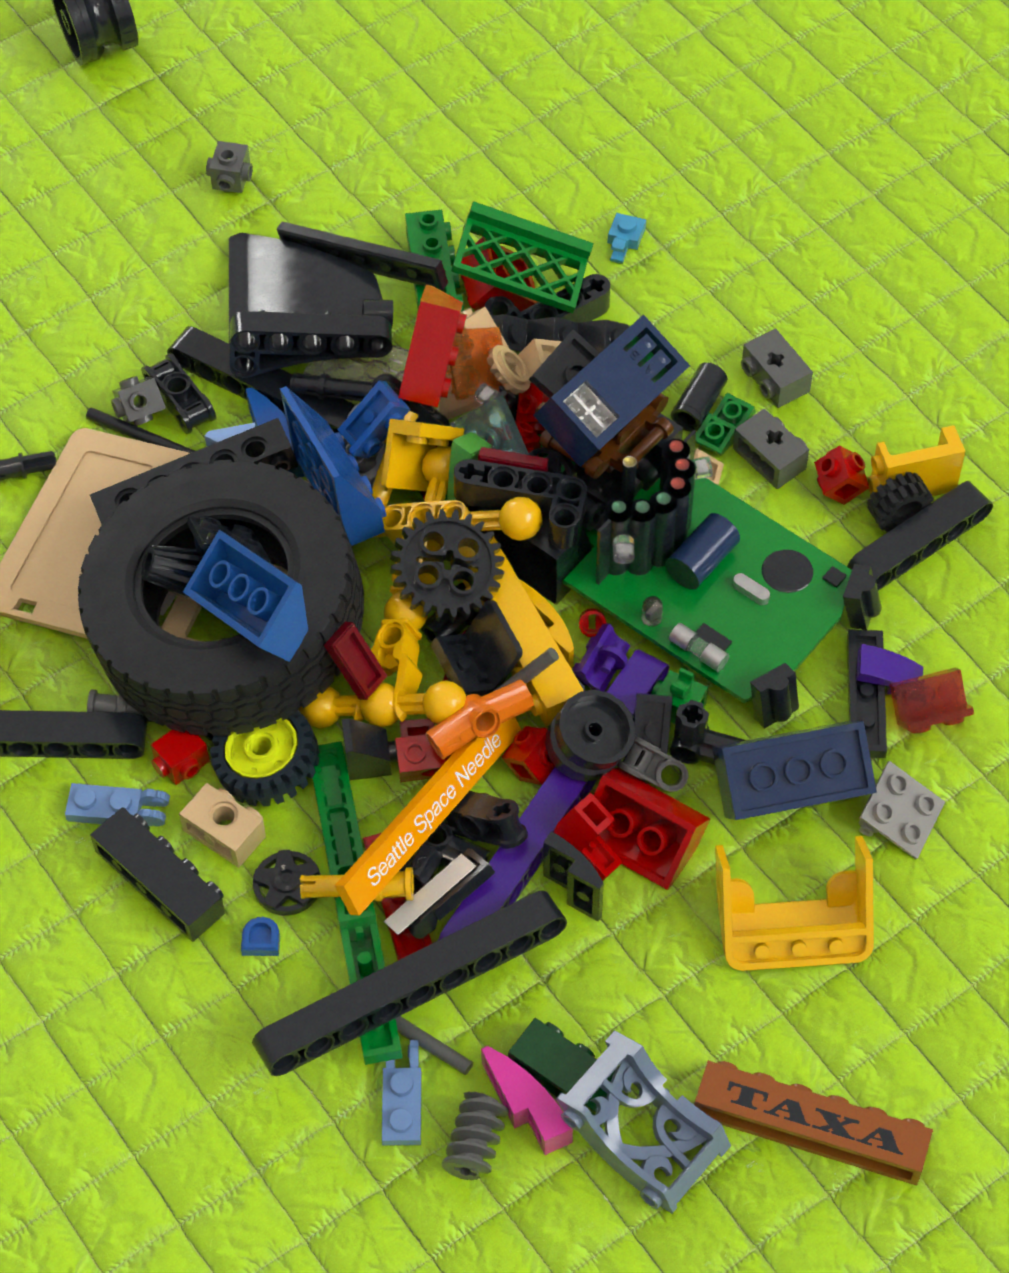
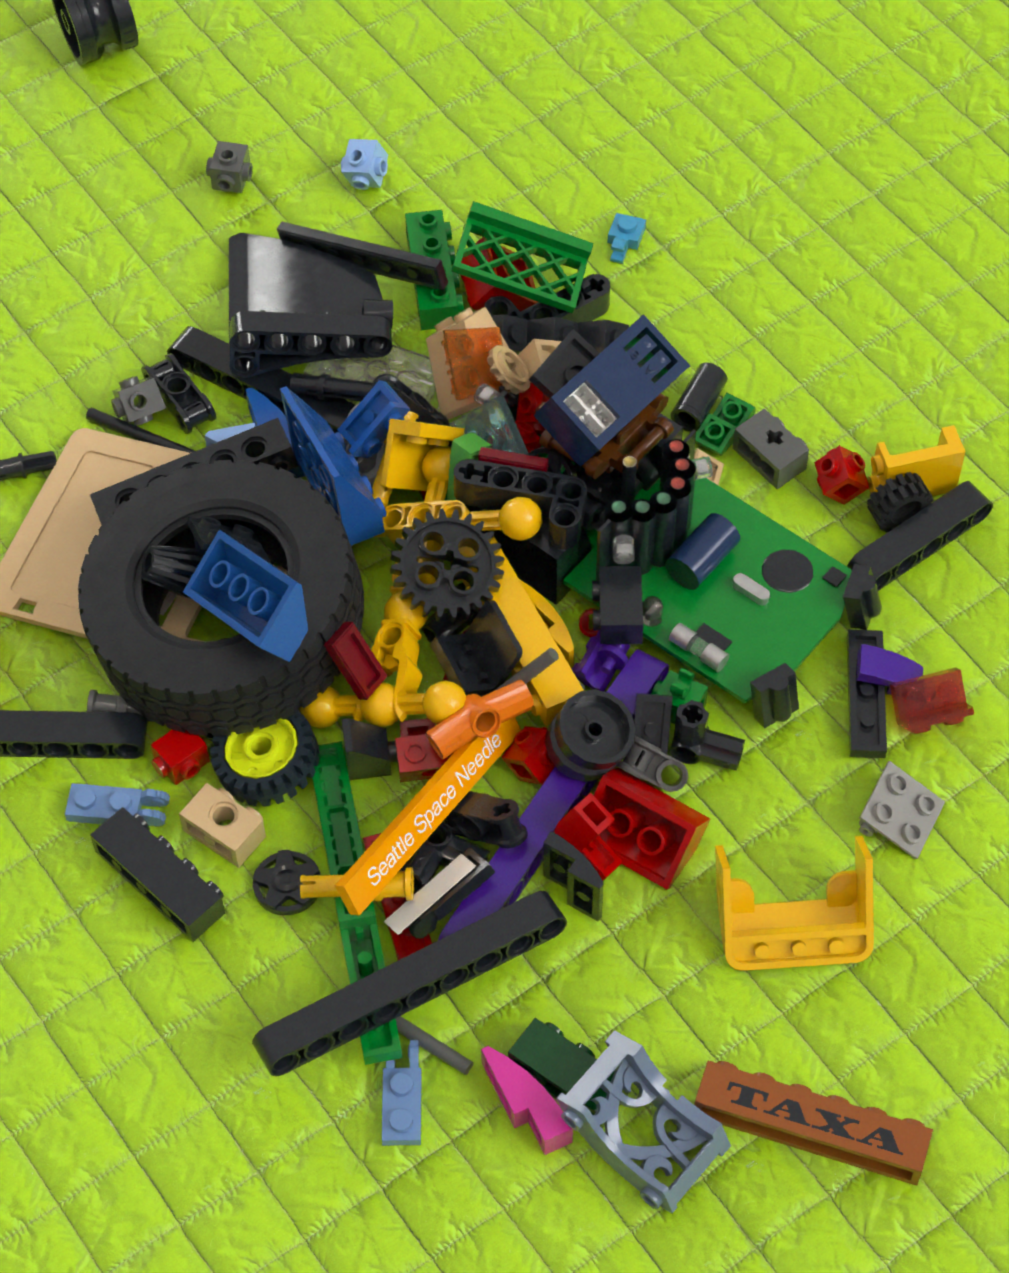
(260, 938): blue tile -> none
(364, 163): none -> light blue brick
(432, 348): red slope -> none
(473, 1136): dark grey piece -> none
(619, 605): none -> black brick
(776, 368): dark grey brick -> none
(794, 770): dark blue piece -> none

